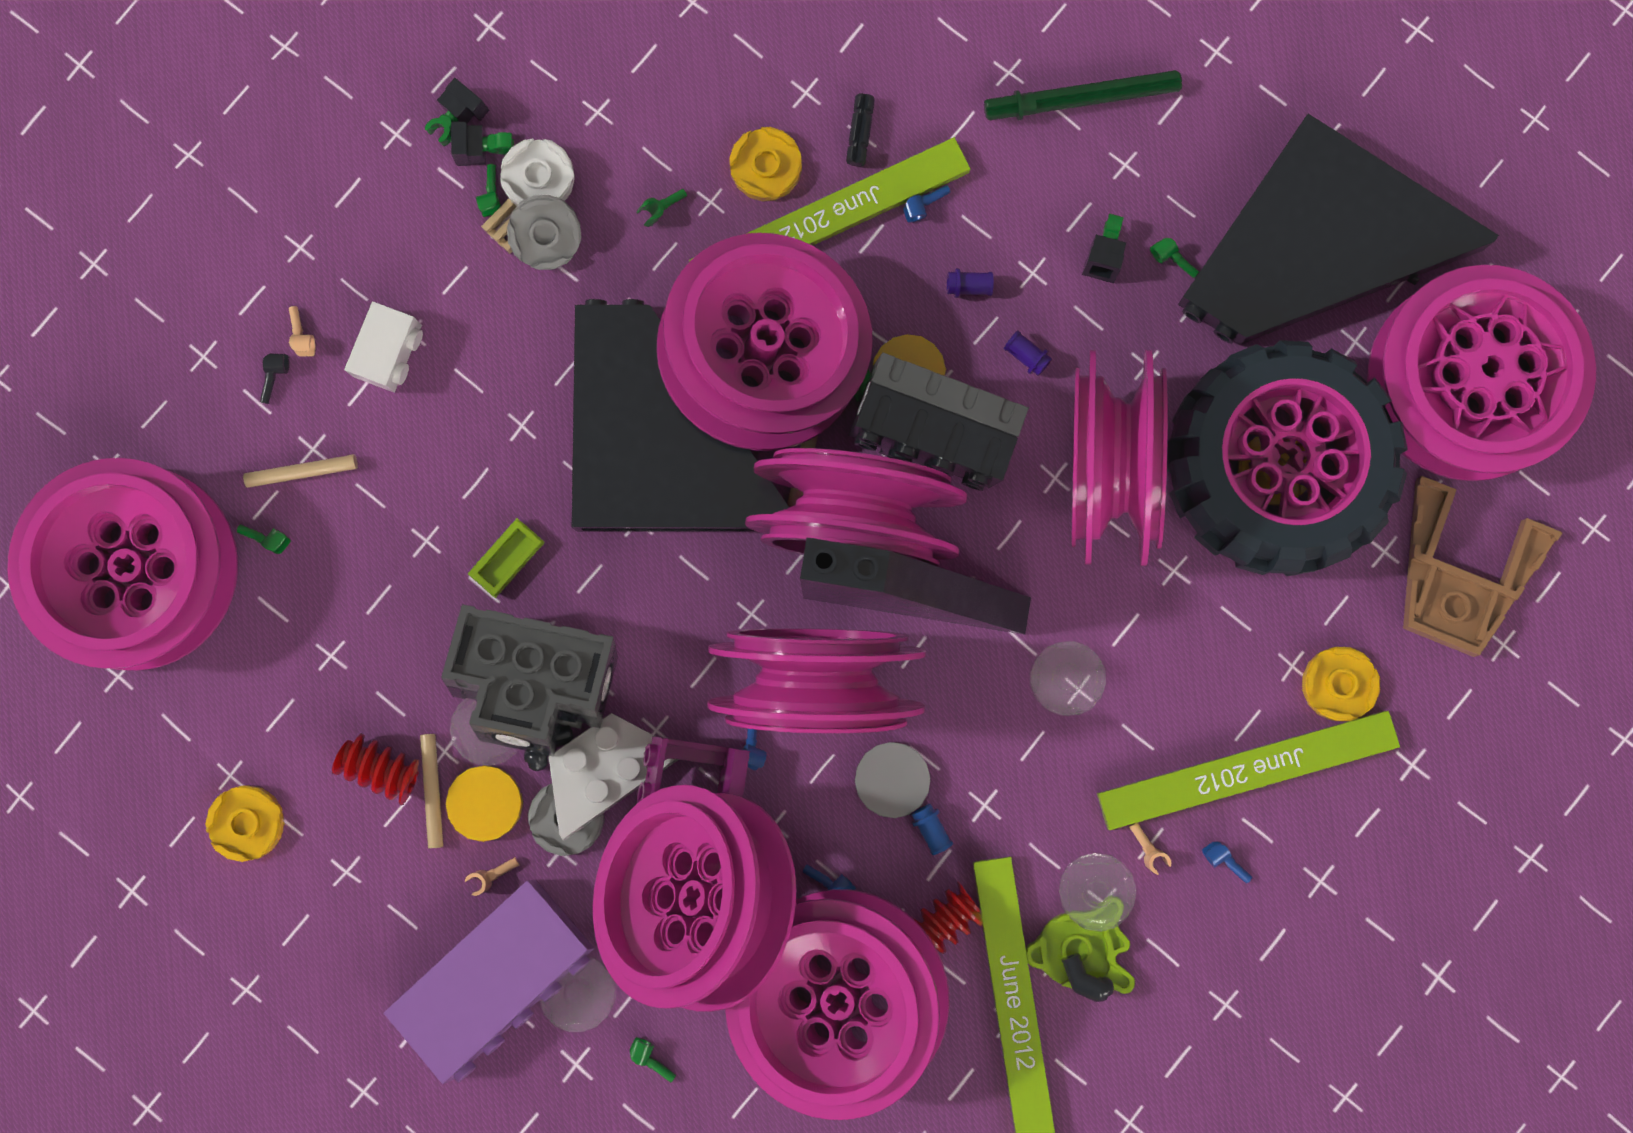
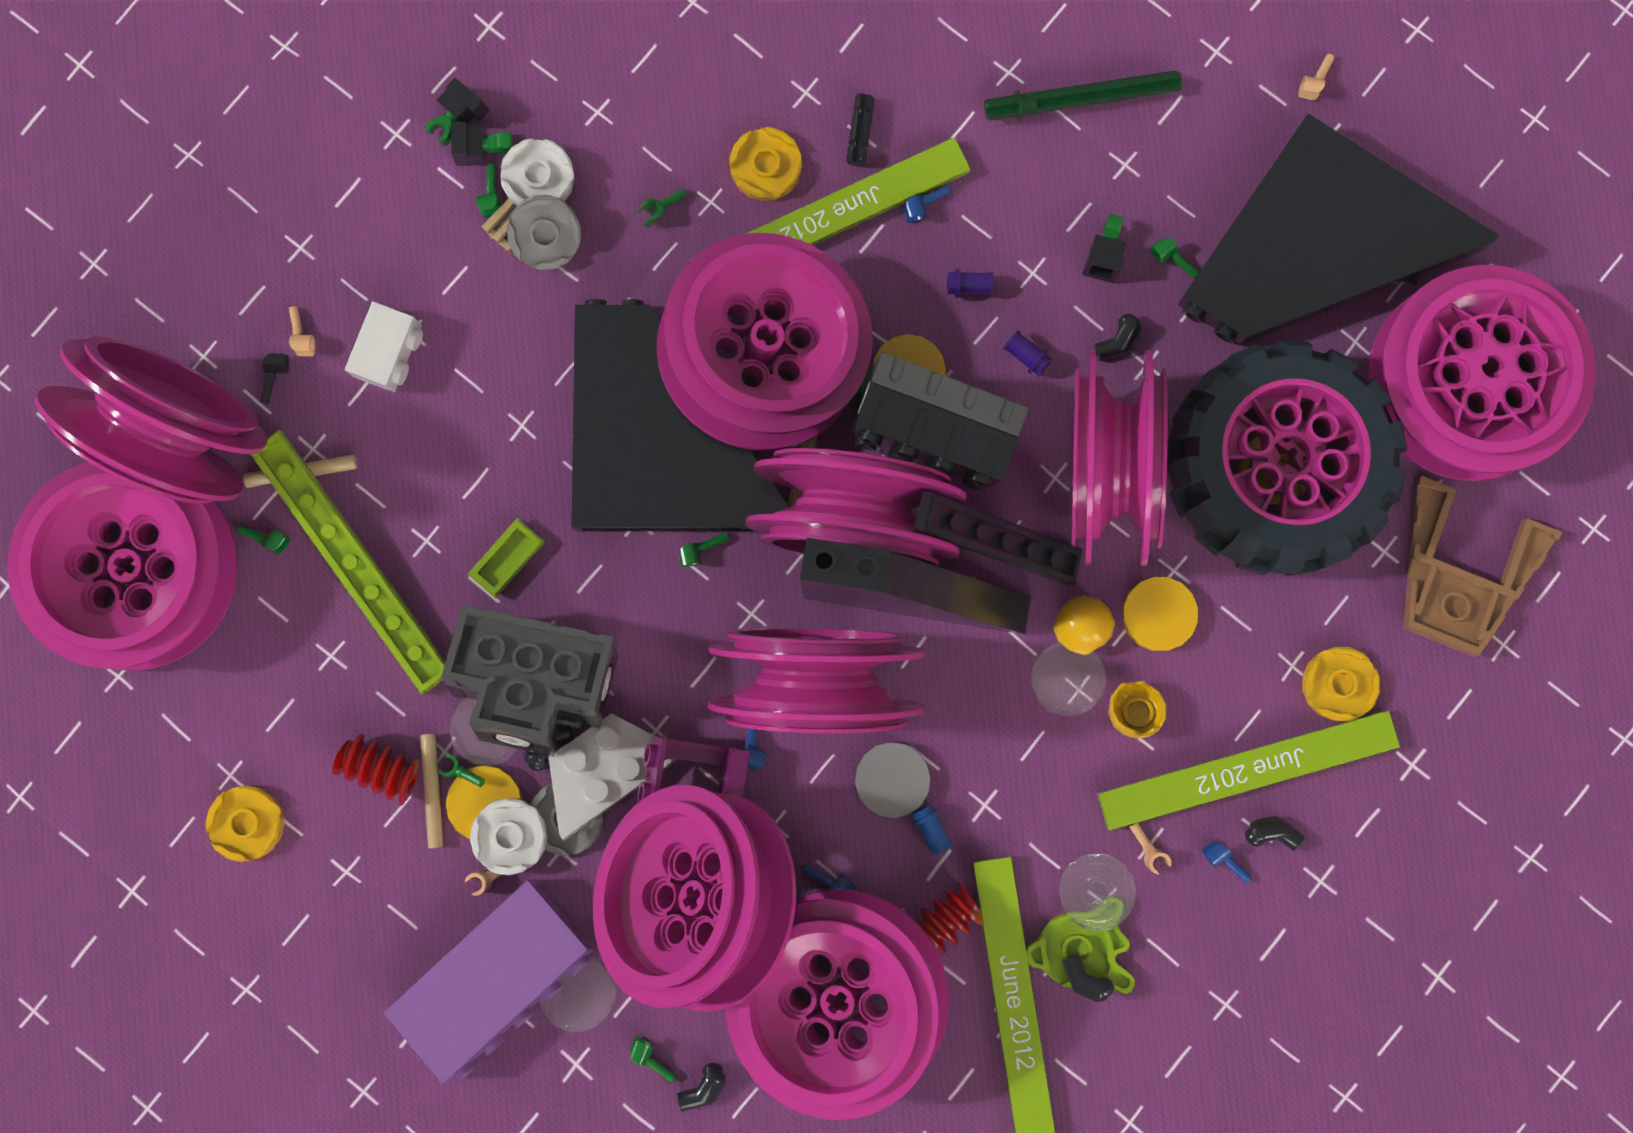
(150, 420): none -> dark pink wheel
(351, 562): none -> lime tile
(461, 772): none -> green hand
(509, 836): none -> white tile
(690, 552): none -> green hand
(707, 1091): none -> black arm
(997, 538): none -> black tile
(1083, 624): none -> yellow hair
(1124, 340): none -> black arm
(1137, 709): none -> yellow hair
(1160, 614): none -> yellow tile
(1273, 828): none -> black arm
(1311, 86): none -> light nougat hand

